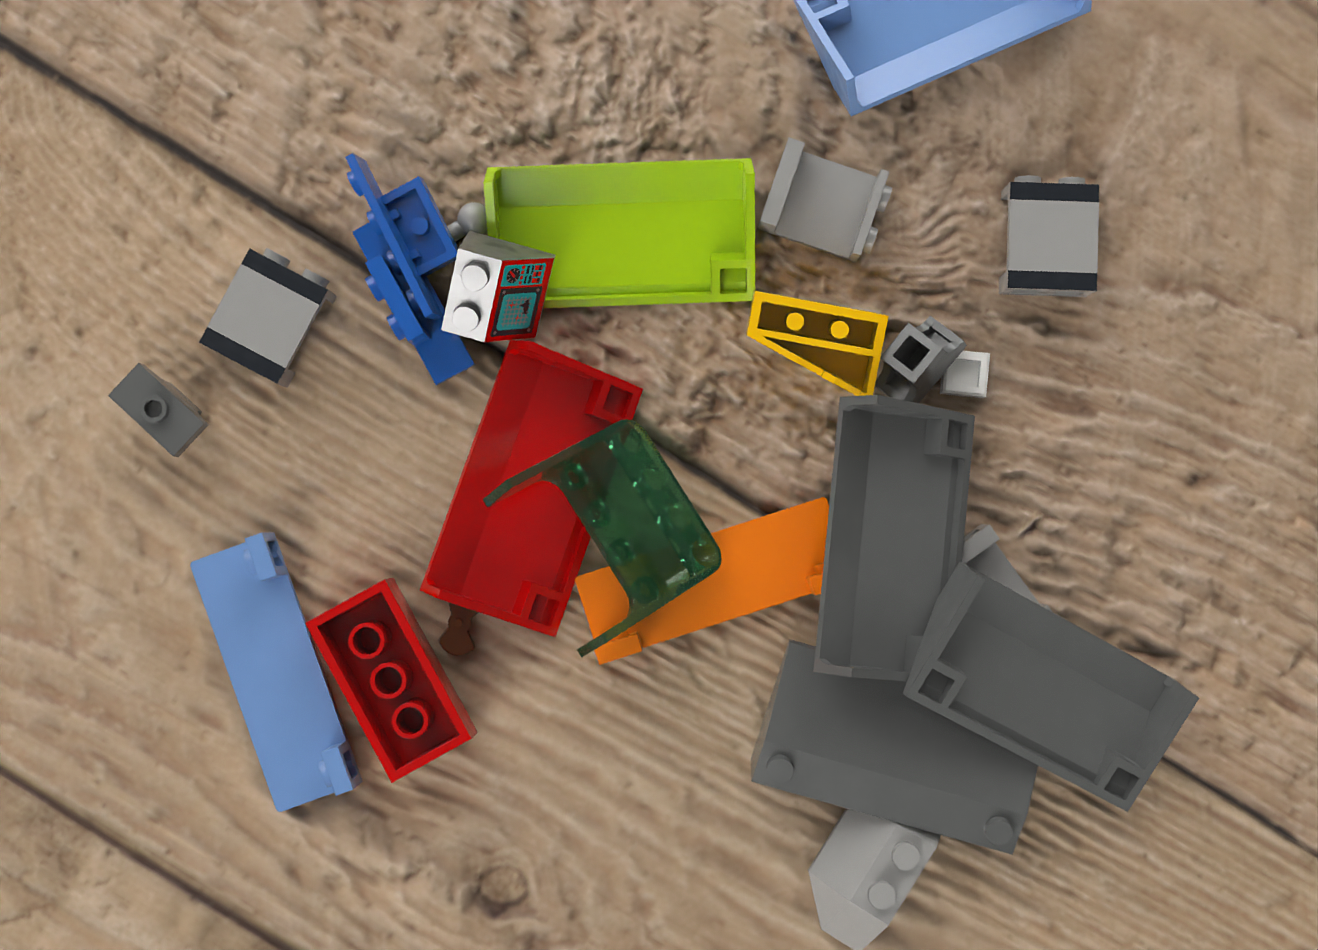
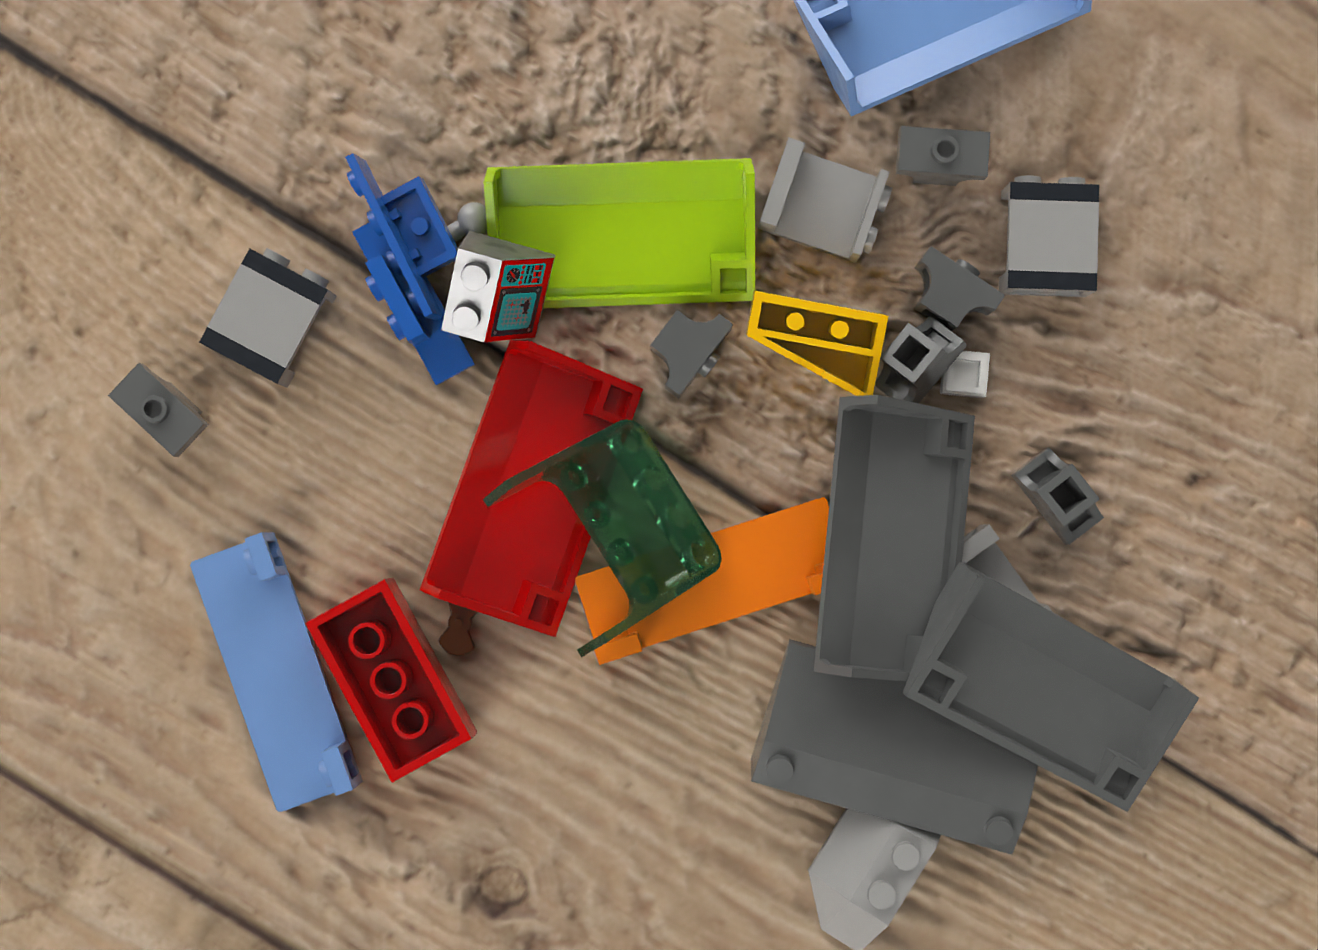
(689, 348): none -> dark grey brick
(942, 155): none -> dark grey brick
(953, 290): none -> dark grey brick
(1059, 495): none -> dark grey brick

